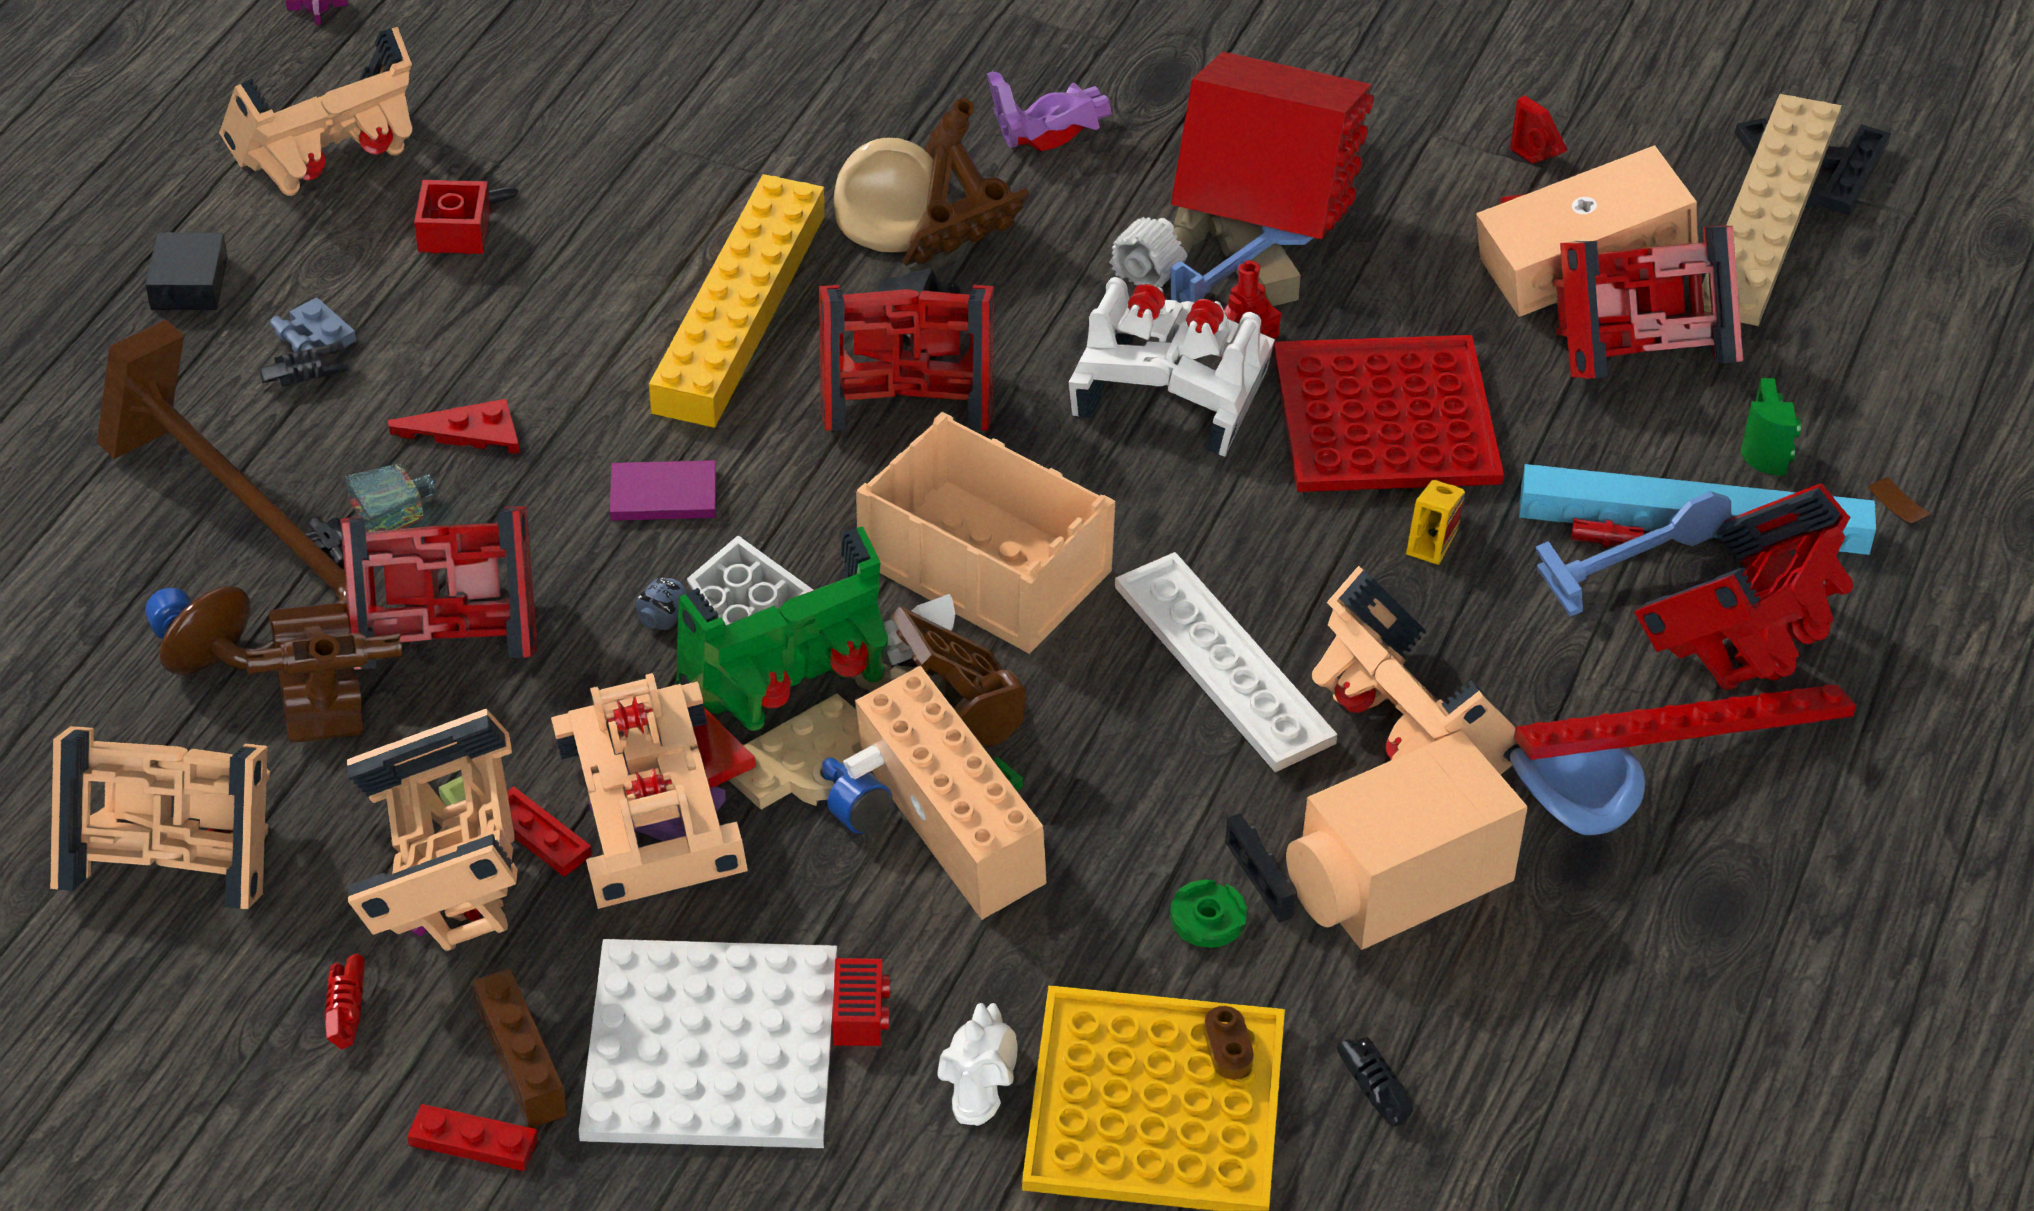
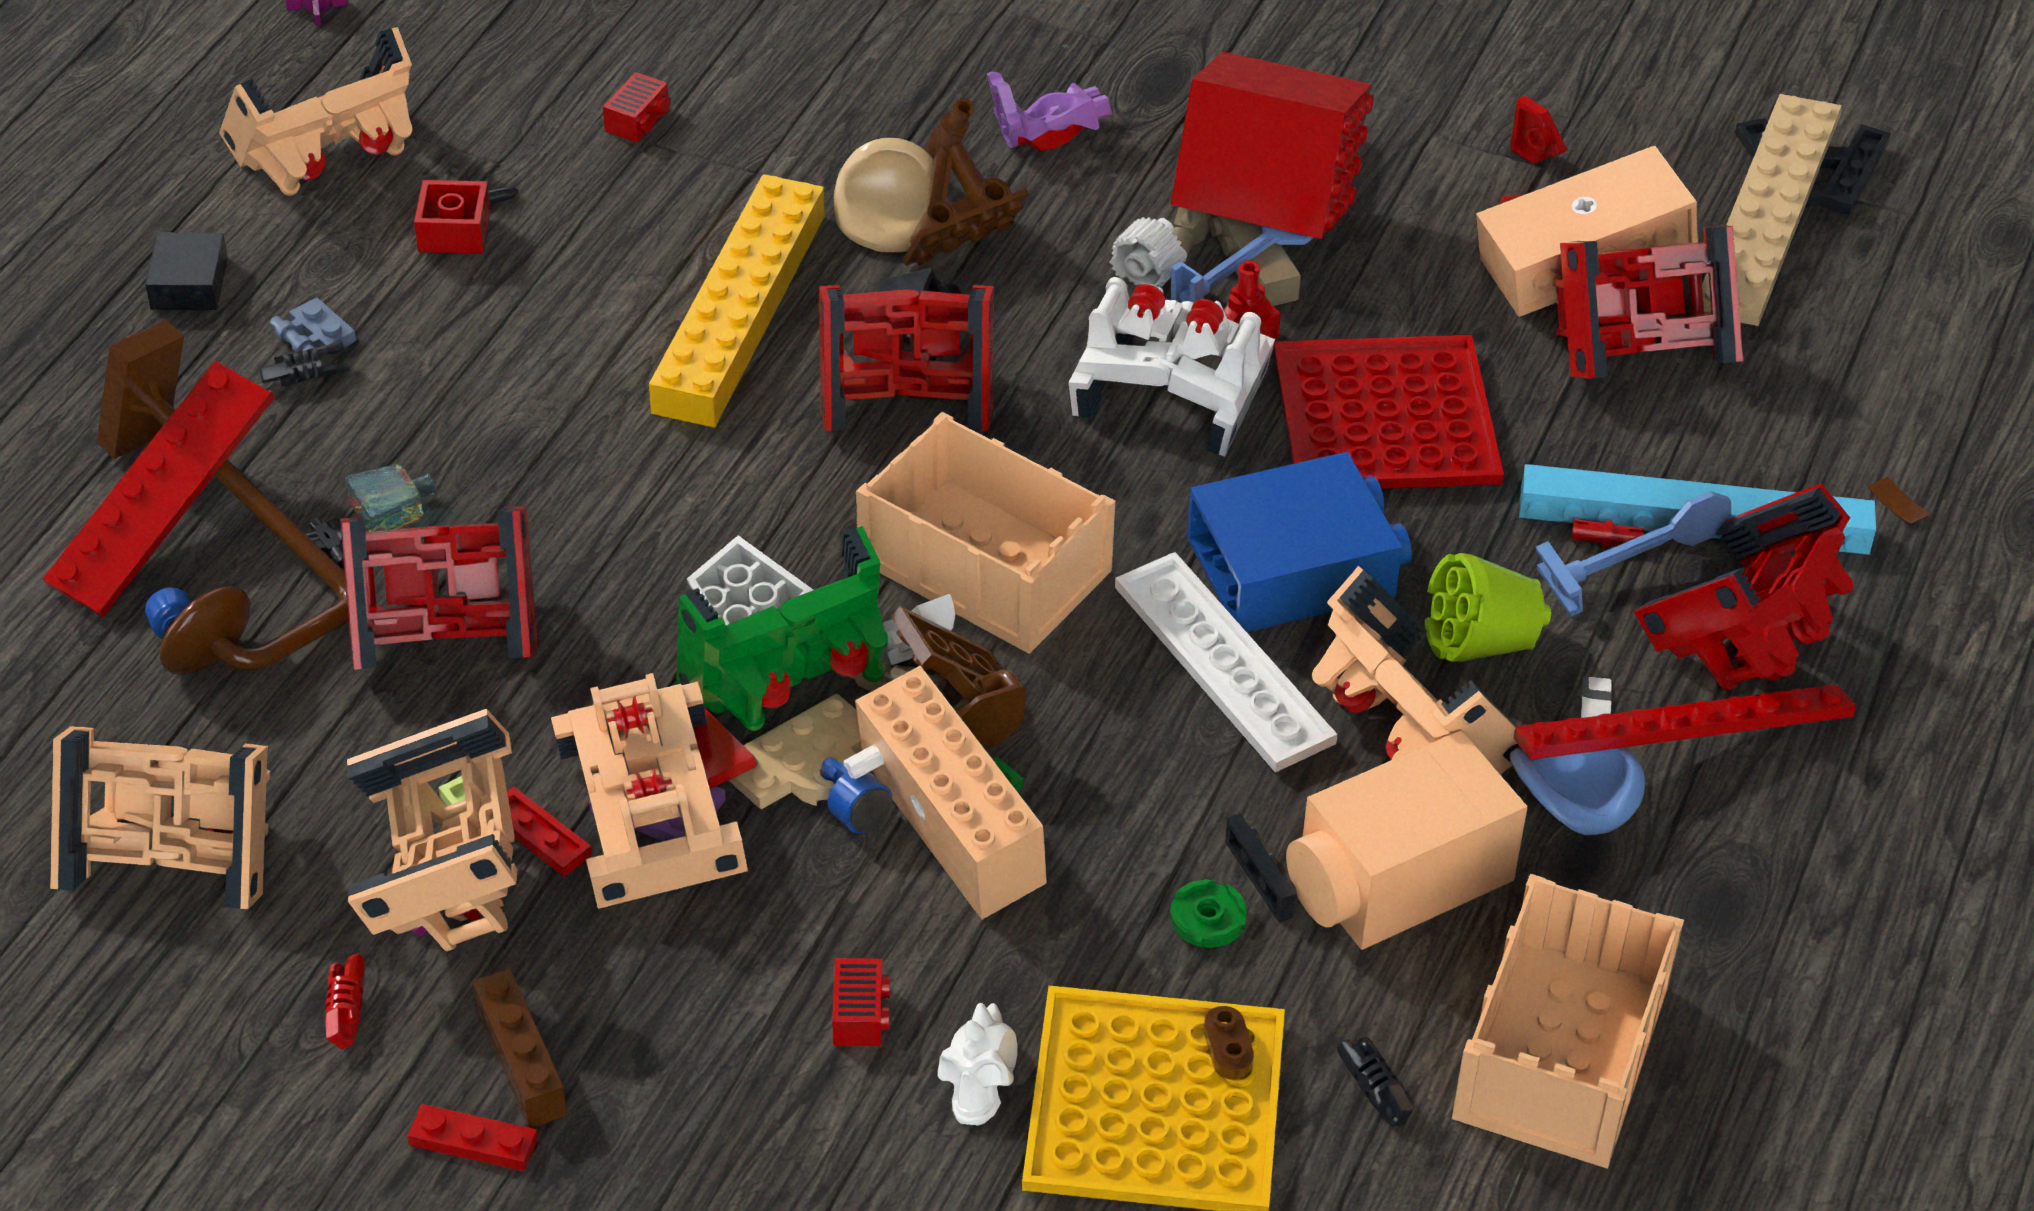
(158, 489): none -> red plate
(317, 670): reddish brown plate -> none
(460, 426): red wing -> none
(636, 107): none -> red brick
(659, 603): sand blue head -> none
(663, 490): magenta tile -> none
(710, 1044): white plate -> none
(1291, 538): none -> blue brick
(1435, 508): yellow torso -> none
(1482, 609): none -> lime cone
(1567, 1021): none -> light nougat container
(1595, 696): none -> white sticker
(1770, 431): green brick -> none

